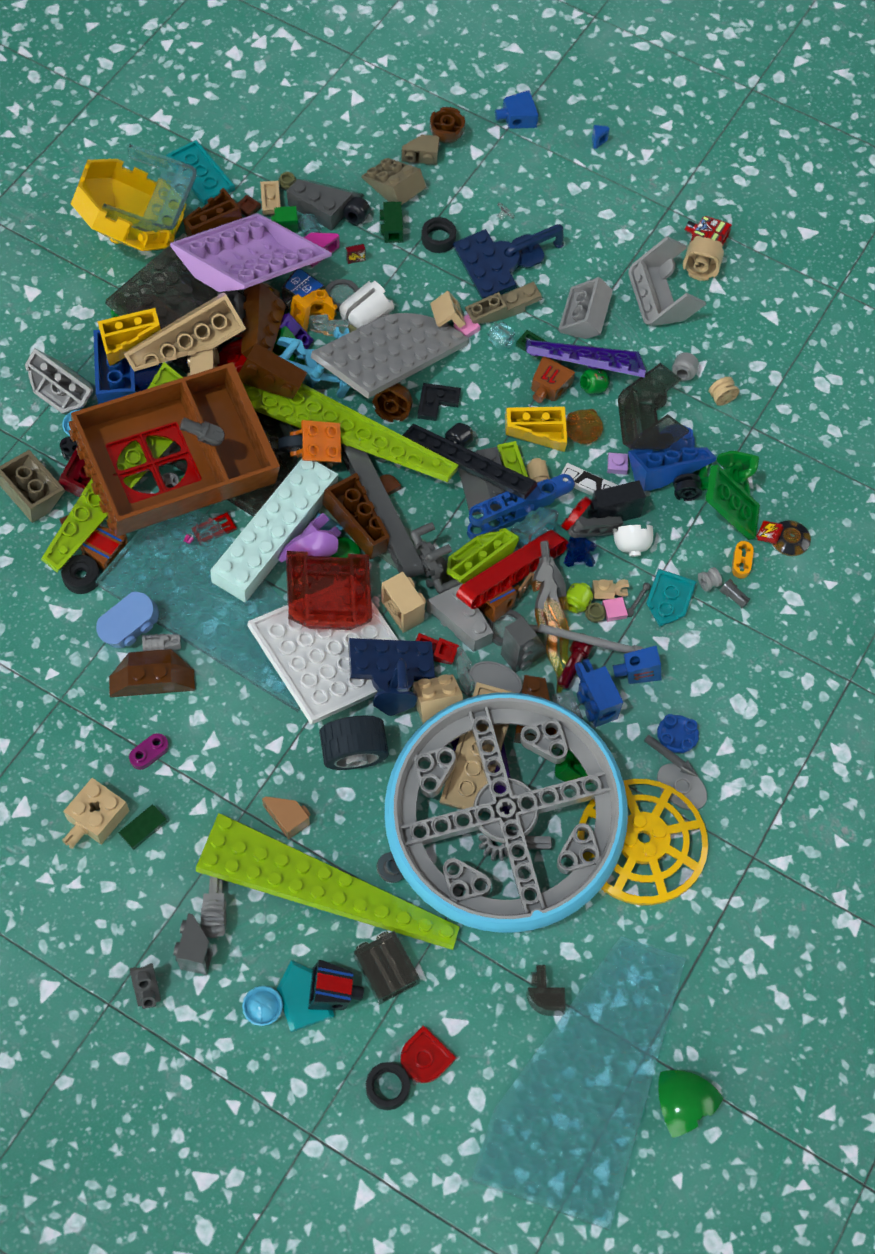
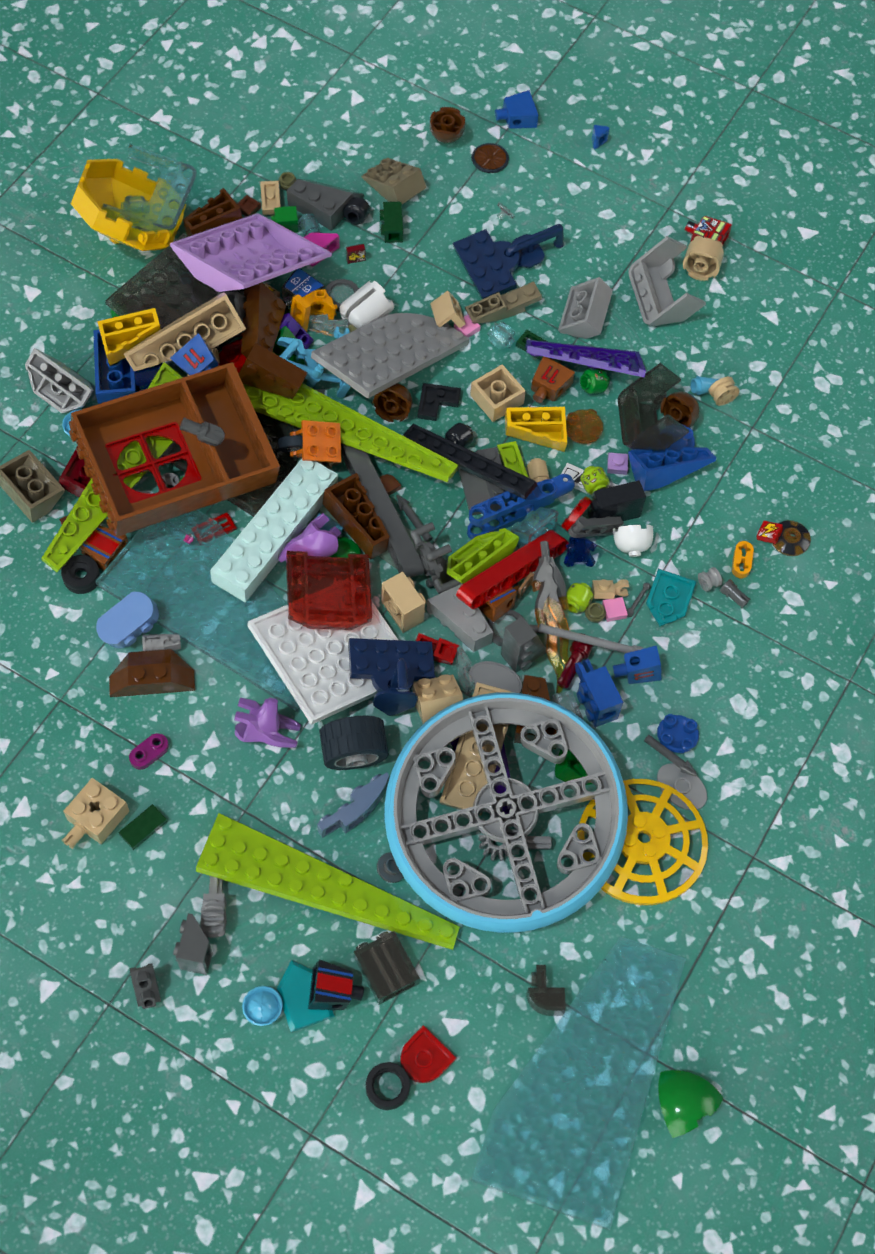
(66, 447): black wheel -> none
(135, 205): none -> clear light blue head
(195, 356): none -> blue torso
(209, 176): teal tile -> none
(264, 723): none -> medium lavender piece
(287, 815): medium nougat slope -> none
(363, 802): none -> sand blue slope
(404, 505): none -> dark grey piece
(421, 150): dark tan slope -> none
(438, 223): black tyre -> none
(490, 158): none -> reddish brown wheel
(497, 392): none -> tan brick
(594, 479): none -> lime head
(681, 407): none -> reddish brown cylinder
(685, 366): light grey head -> none
(687, 487): black wheel -> none
(701, 385): none -> medium azure cone
(730, 490): green plate -> none

